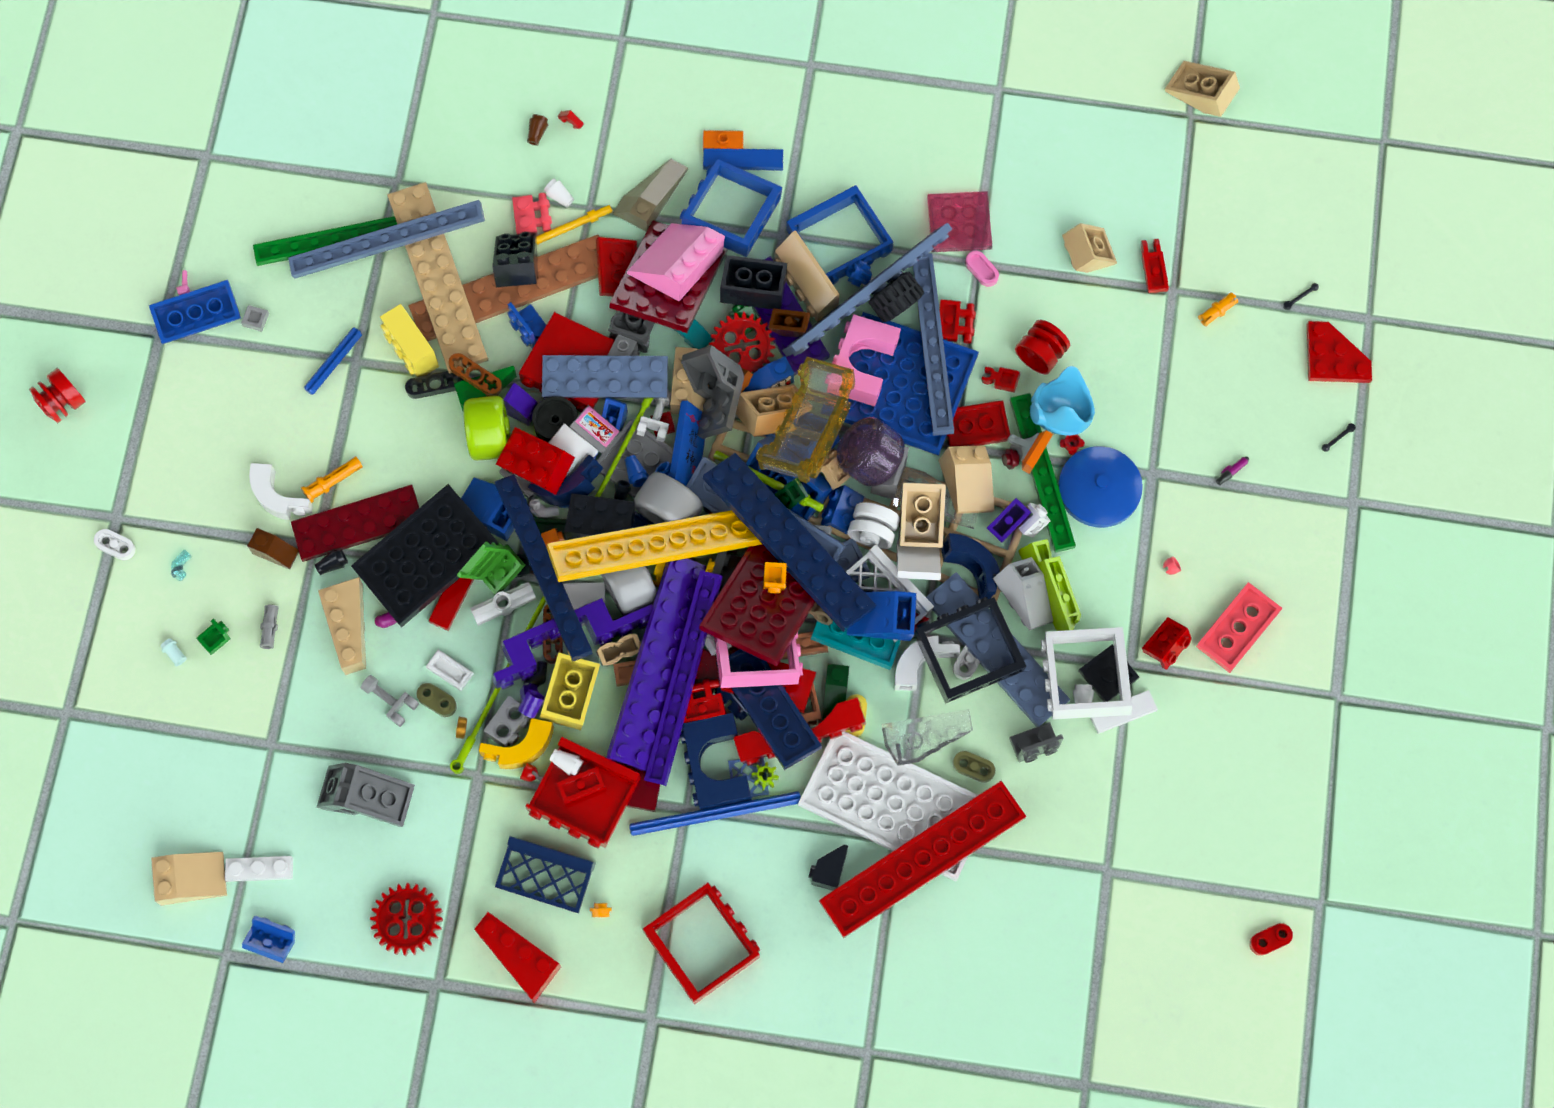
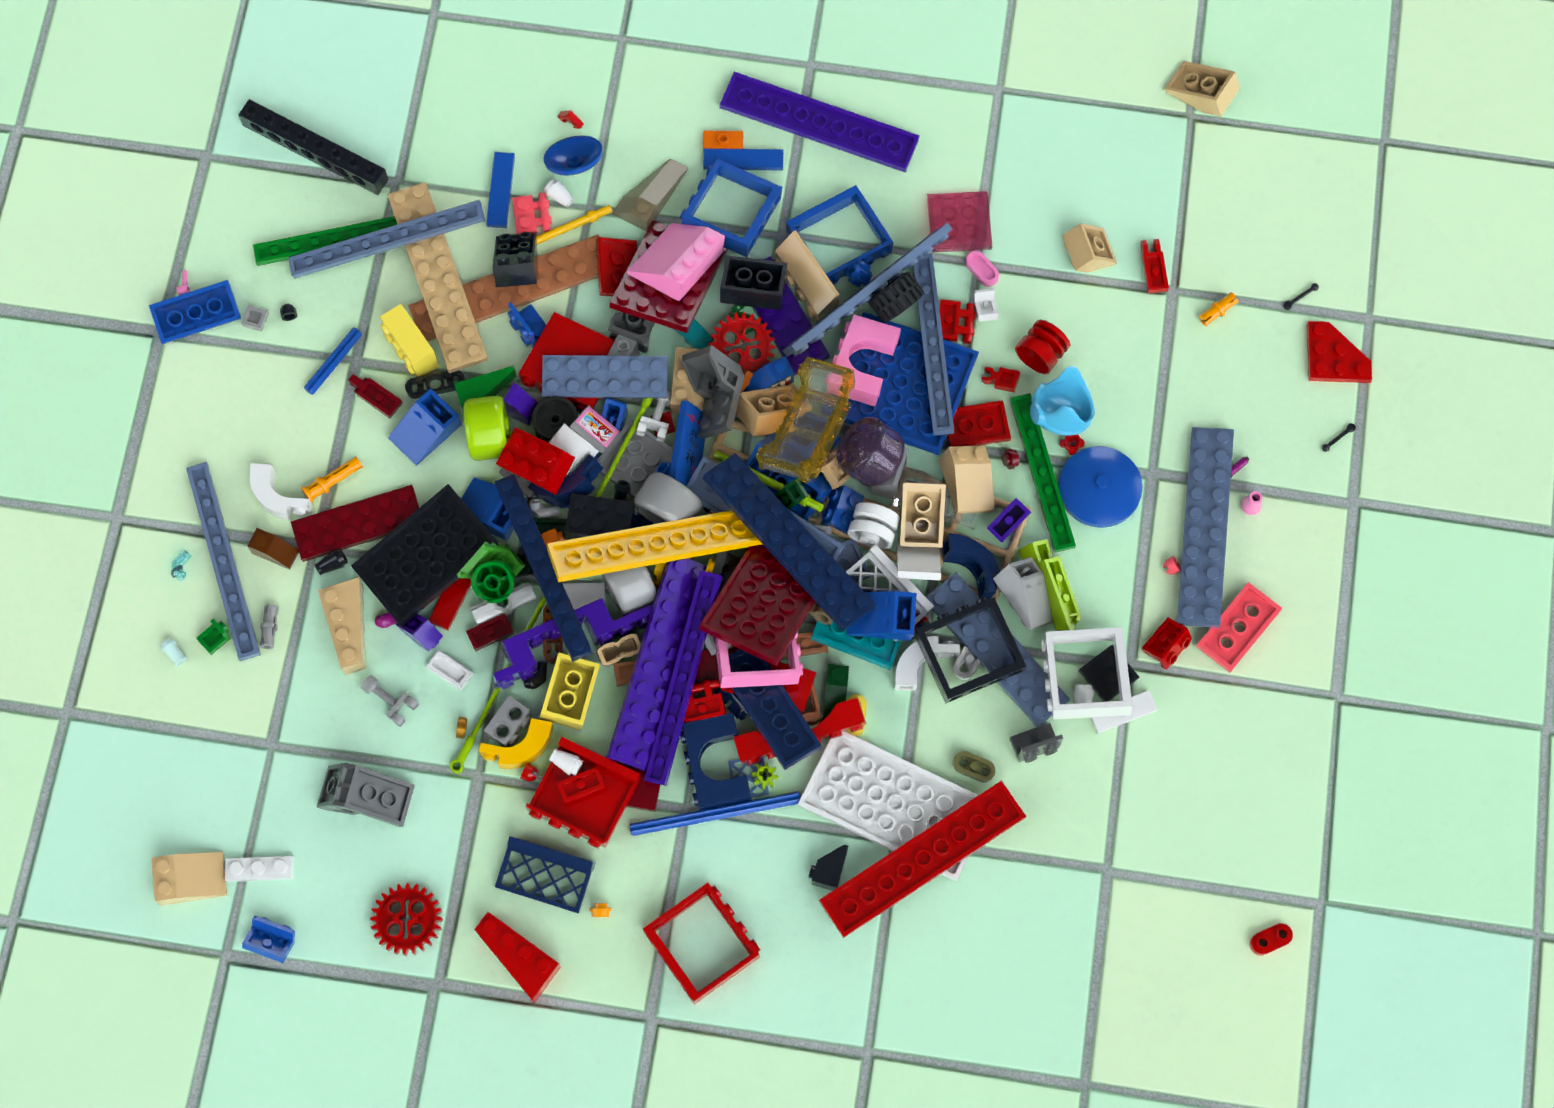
(57, 395): red wheel -> none
(115, 545): white plate -> none
(223, 561): none -> sand blue plate
(288, 312): none -> black hinge
(313, 147): none -> black brick
(375, 395): none -> dark red hinge
(421, 632): none -> dark purple slope
(425, 427): none -> slope
(436, 699): olive plate -> none
(476, 383): dark orange beam -> none
(490, 632): none -> dark red plate
(493, 581): none -> green cylinder
(500, 190): none -> blue tile
(530, 700): dark purple piece -> none
(537, 127): reddish brown cone -> none
(573, 155): none -> blue dish
(636, 473): blue cone -> none
(774, 577): light orange bracket -> none
(789, 322): reddish brown slope -> none
(819, 122): none -> dark purple plate
(919, 737): clear wedge -> none
(985, 305): none -> white bracket
(1030, 448): piece -> none
(1036, 522): white bracket -> none
(1205, 527): none -> sand blue plate
(1252, 503): none -> bright pink cone

